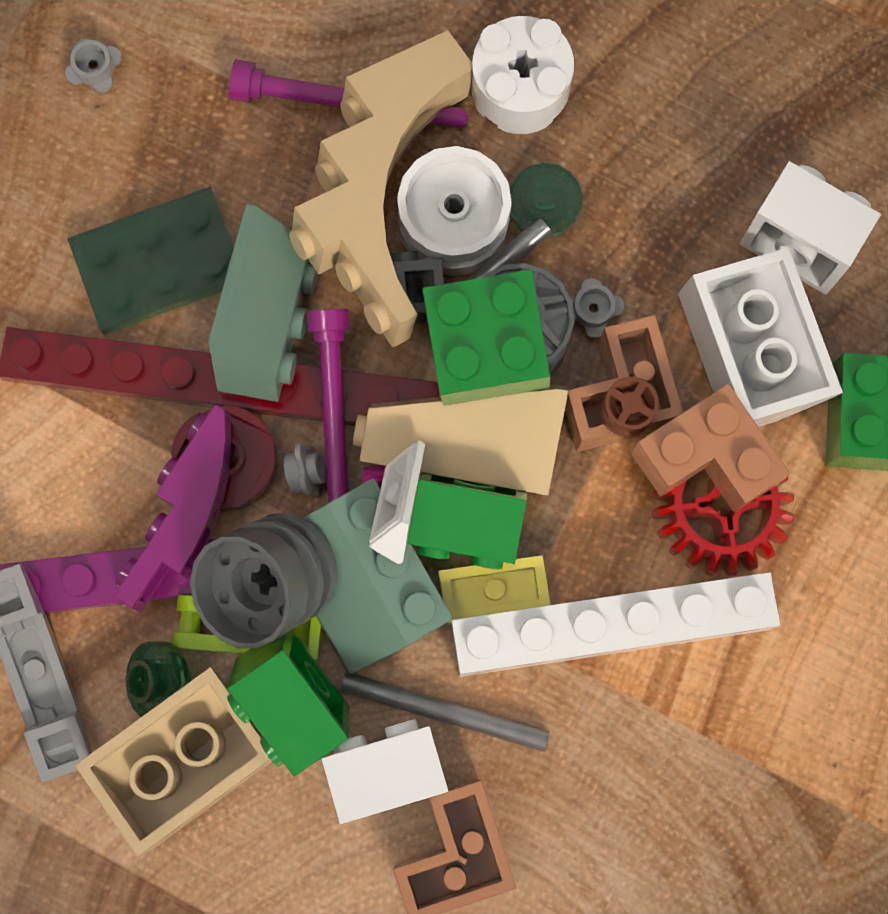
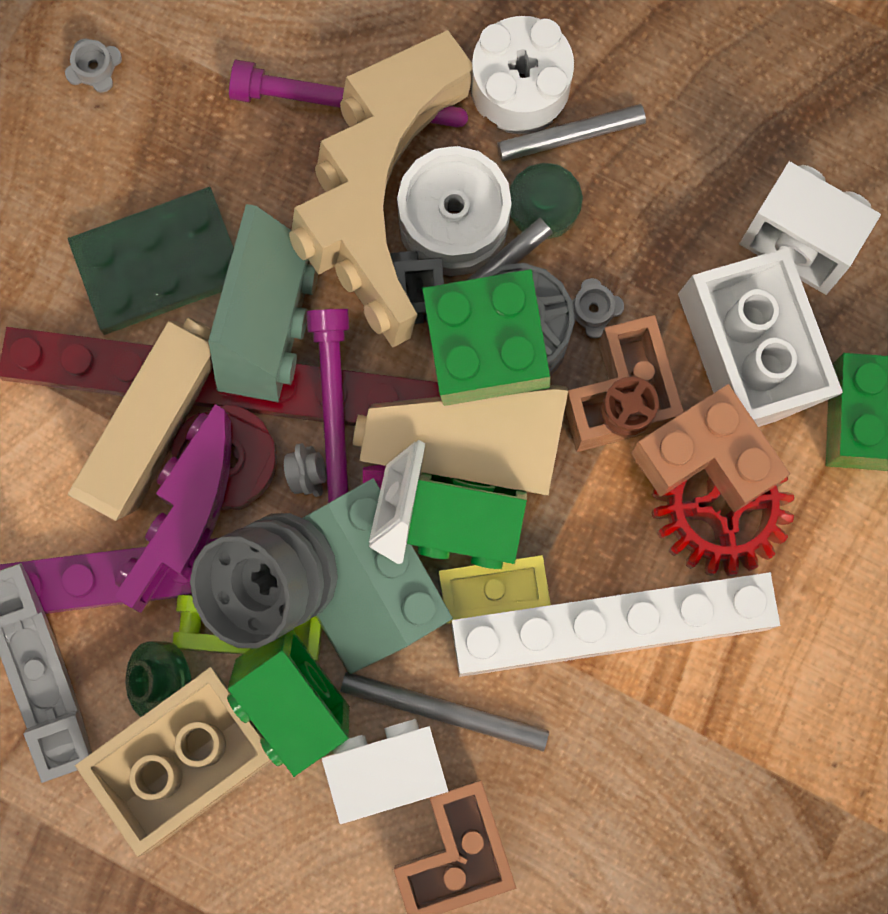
(146, 422): none -> tan slope
(571, 132): none -> flat silver bar

